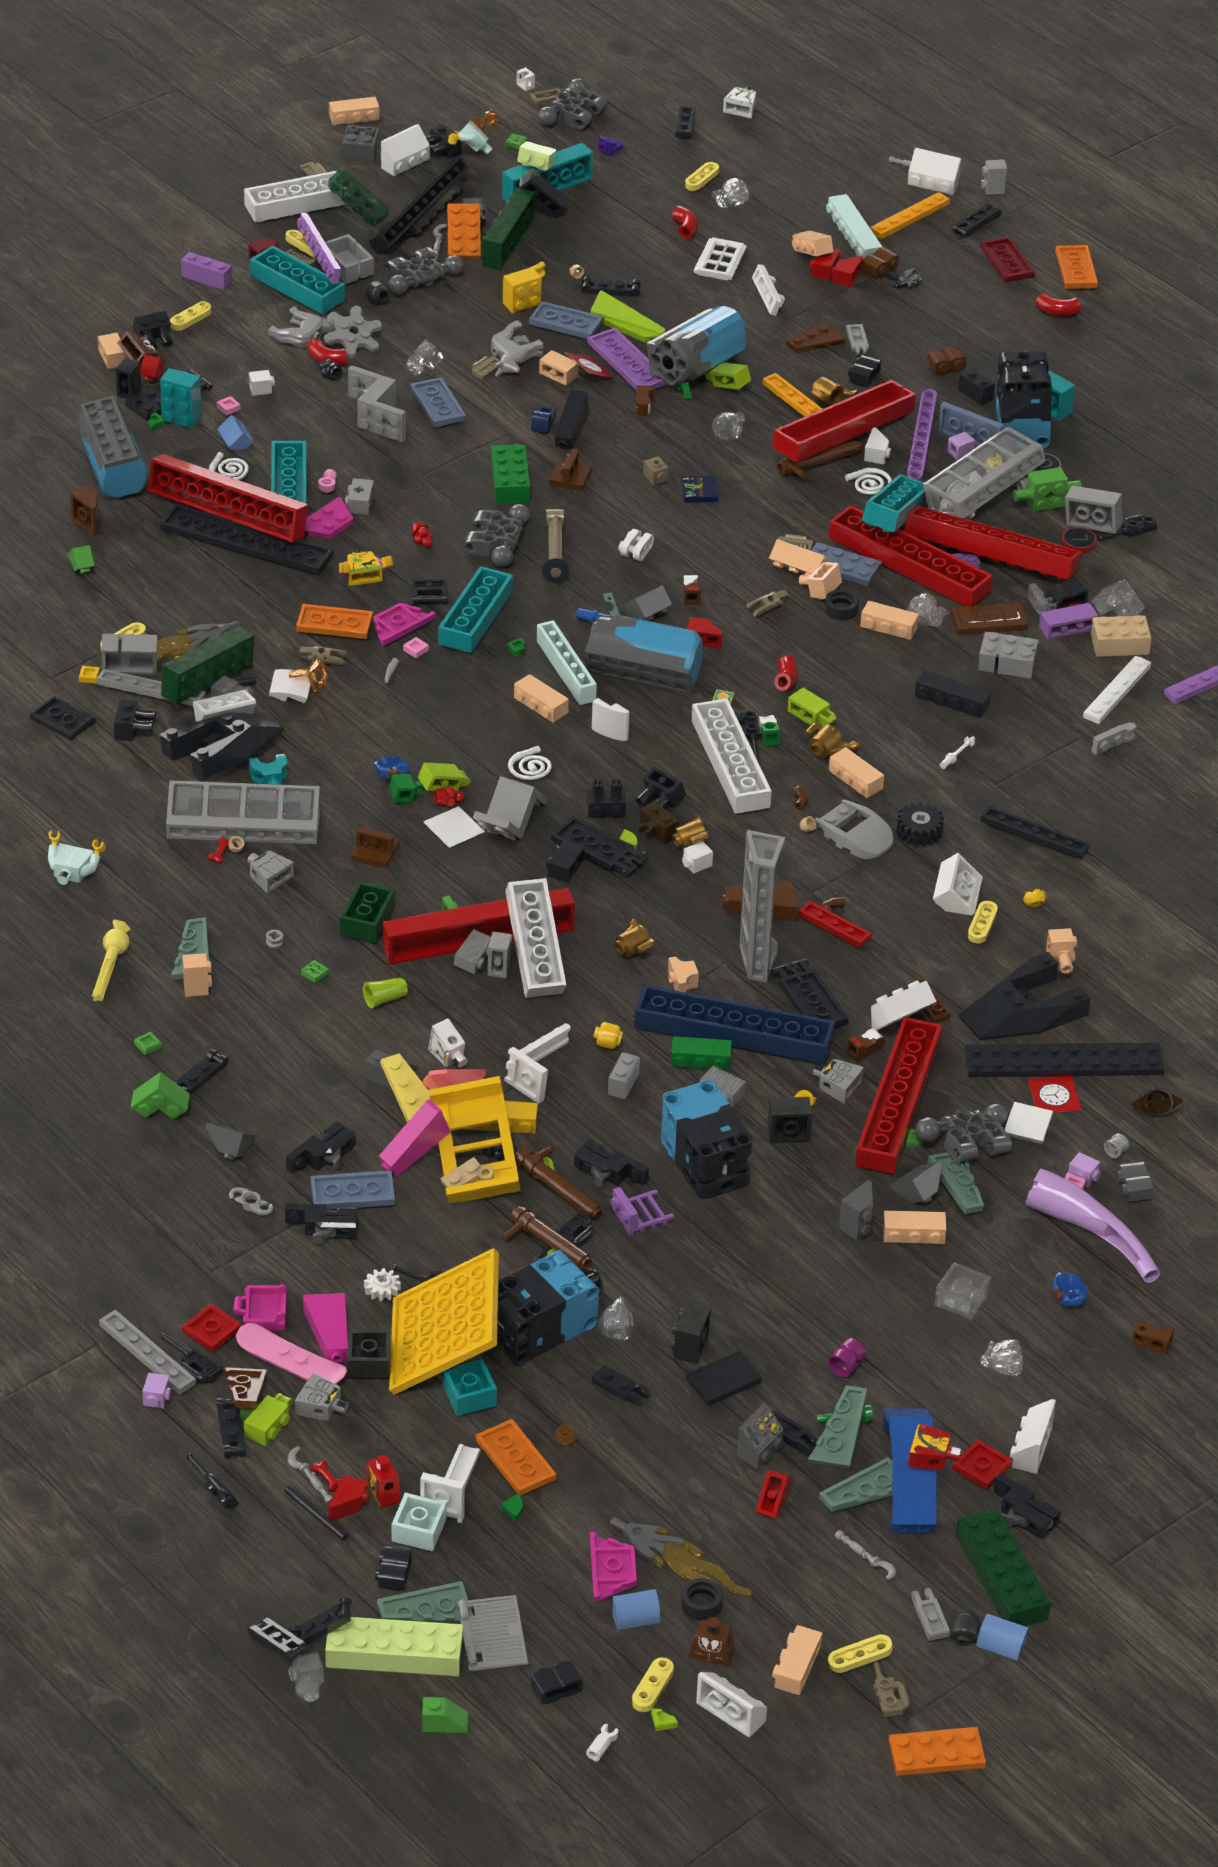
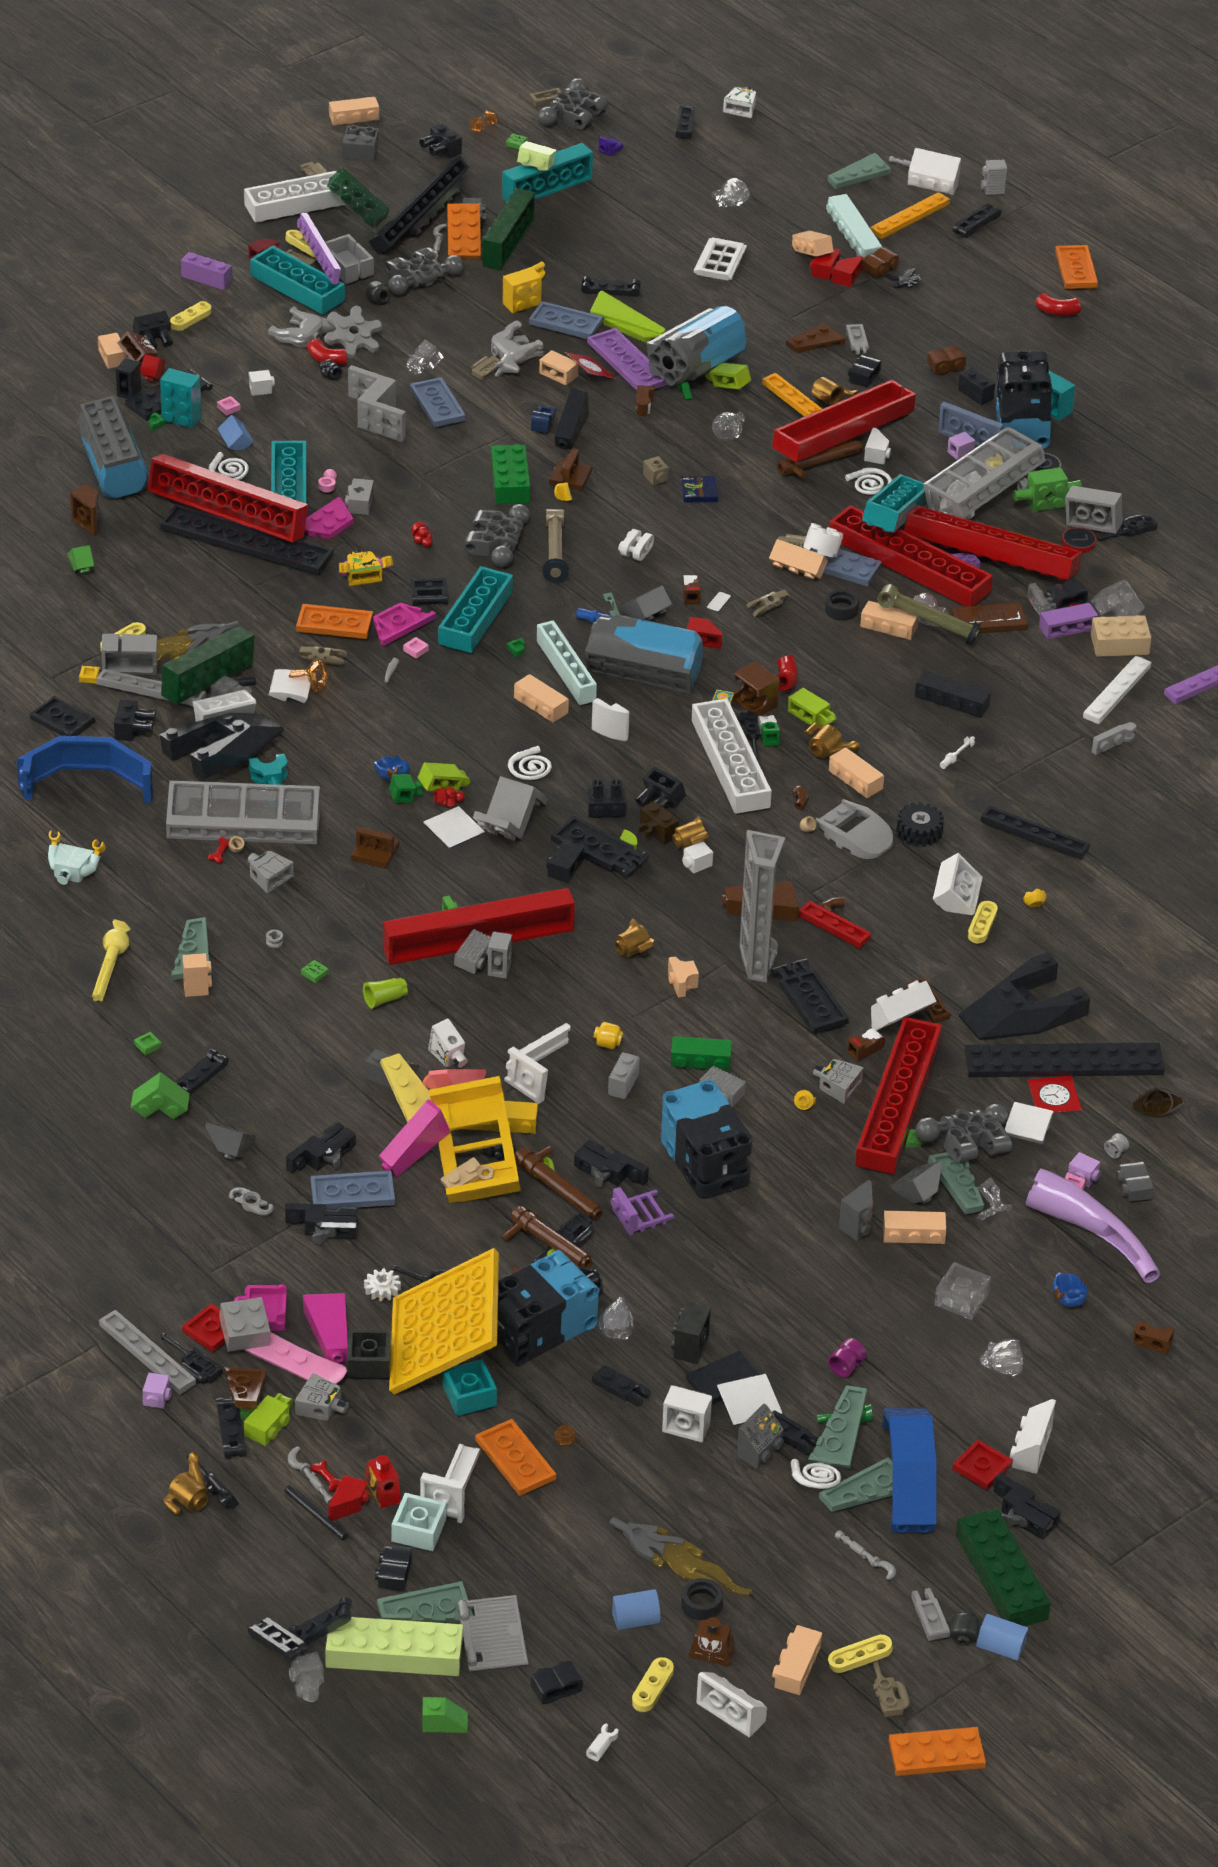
(84, 754): none -> blue panel
(188, 1488): none -> pearl gold piece
(244, 1324): none -> light grey brick
(367, 911): dark green brick -> none
(404, 150): white slope -> none
(473, 137): light aqua torso -> none
(513, 1507): green tile -> none
(528, 79): white piece -> none
(535, 938): white brick -> none
(545, 194): black brick -> none
(562, 492): none -> yellow plate
(576, 273): tan hinge -> none
(612, 1567): dark pink wing -> none
(662, 1720): lime tile -> none
(686, 1413): none -> white brick
(688, 221): red cylinder -> none
(702, 176): light yellow plate -> none
(718, 601): none -> white sticker
(744, 1024): dark blue brick -> none
(746, 1396): none -> white sticker
(758, 689): none -> reddish brown piece
(767, 290): white hinge -> none
(773, 1493): red slope -> none
(789, 1120): pearl dark grey brick -> none
(818, 1470): none -> white piece
(822, 580): light nougat brick -> none
(823, 540): none -> white brick
(860, 171): none -> sand green wing
(922, 435): medium lavender beam -> none
(927, 613): none -> olive piece
(931, 1449): red torso -> none
(994, 1200): none -> clear piece
(1007, 259): dark red tile -> none
(1015, 654): light grey piece -> none
(1061, 946): light nougat brick -> none

